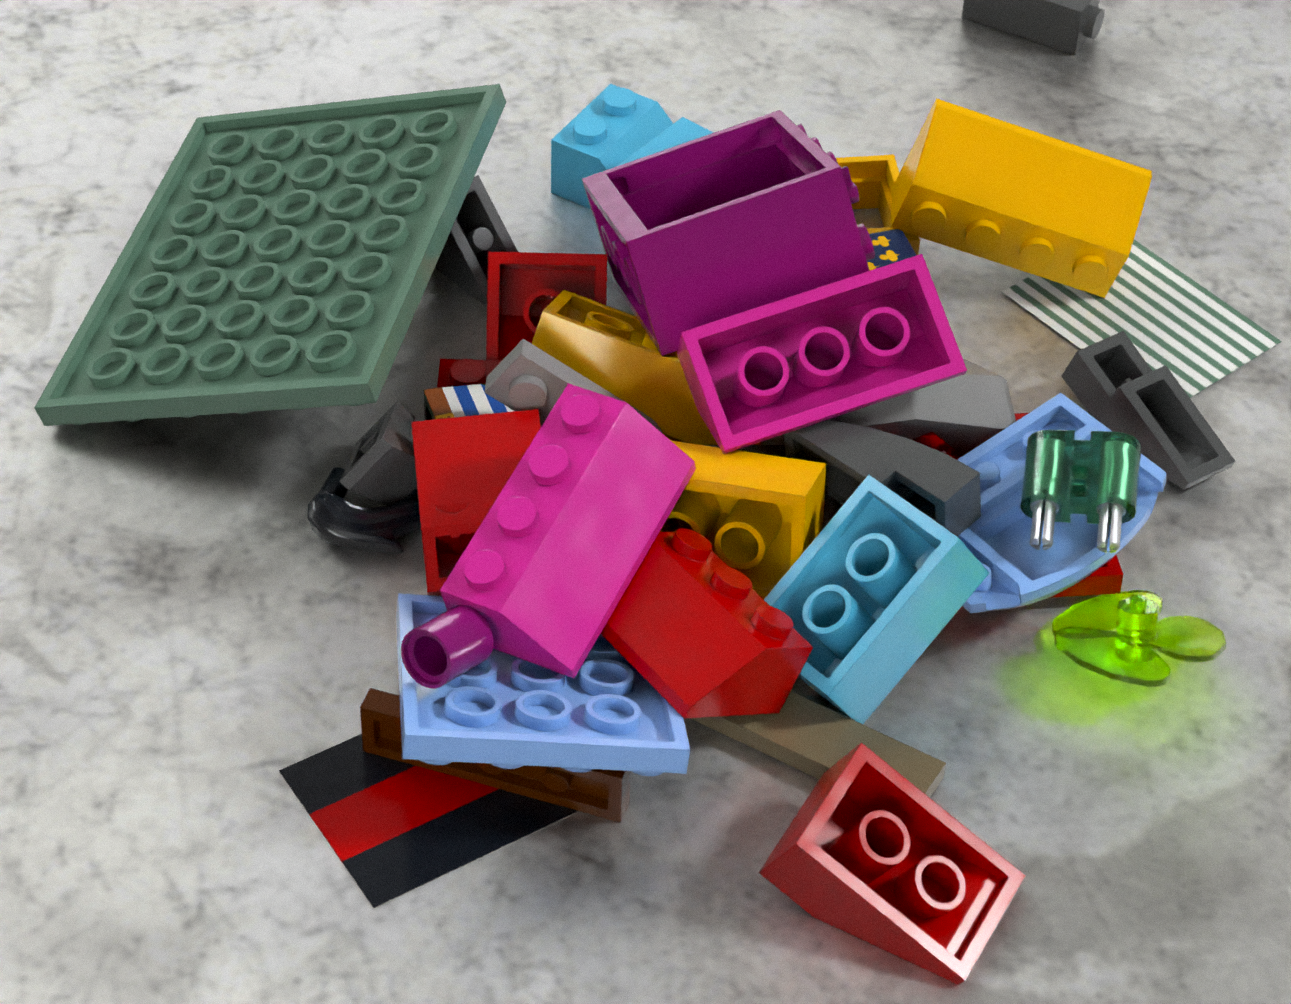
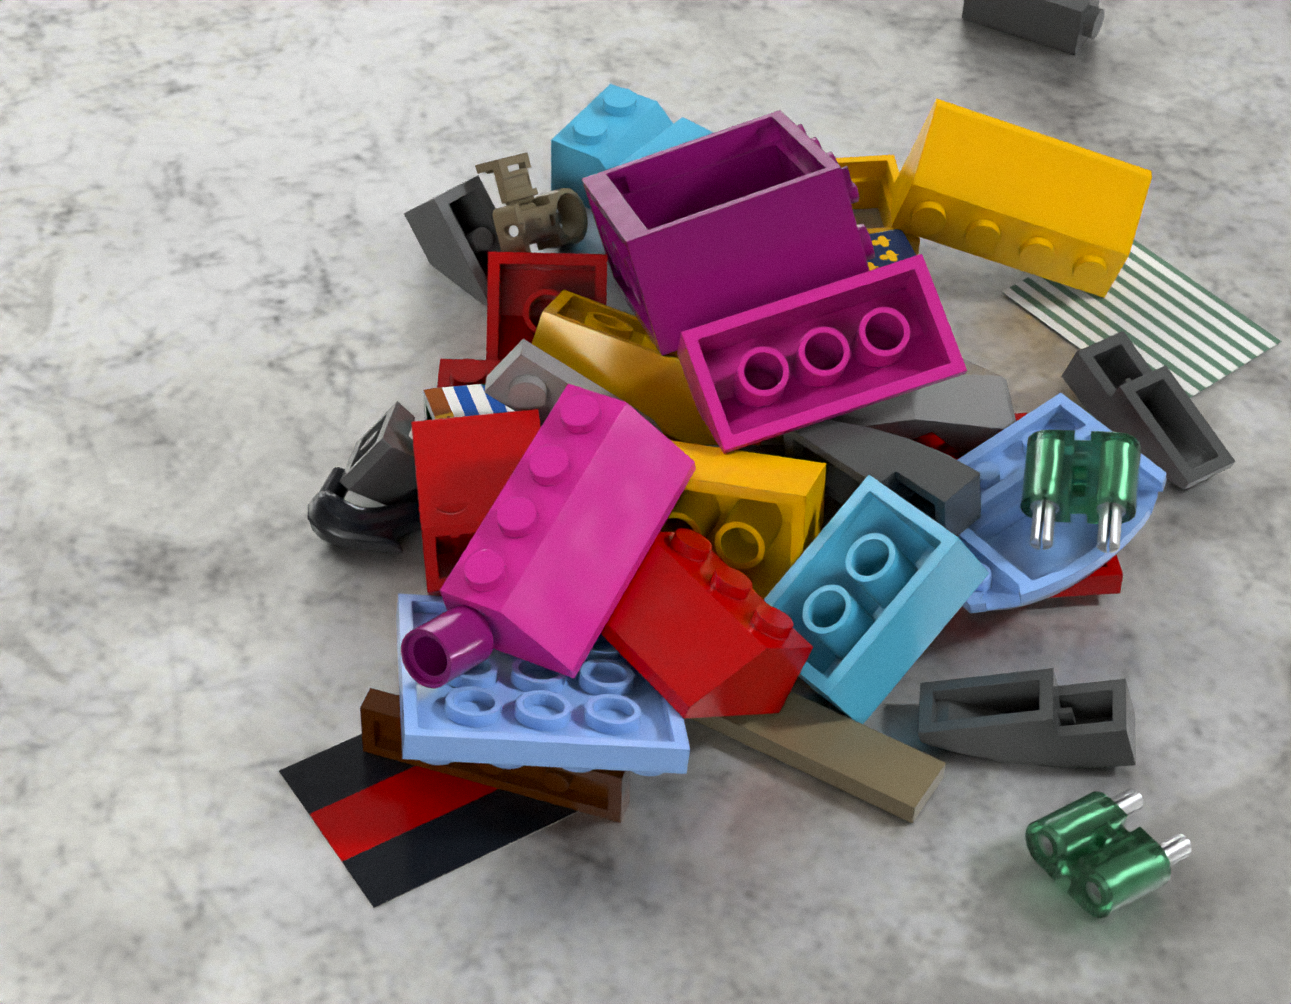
(277, 260): sand green plate -> none
(537, 216): none -> dark tan piece
(893, 868): red slope -> none
(1030, 719): none -> dark grey slope
(1099, 855): none -> clear green piece
(1122, 632): clear neon green piece -> none

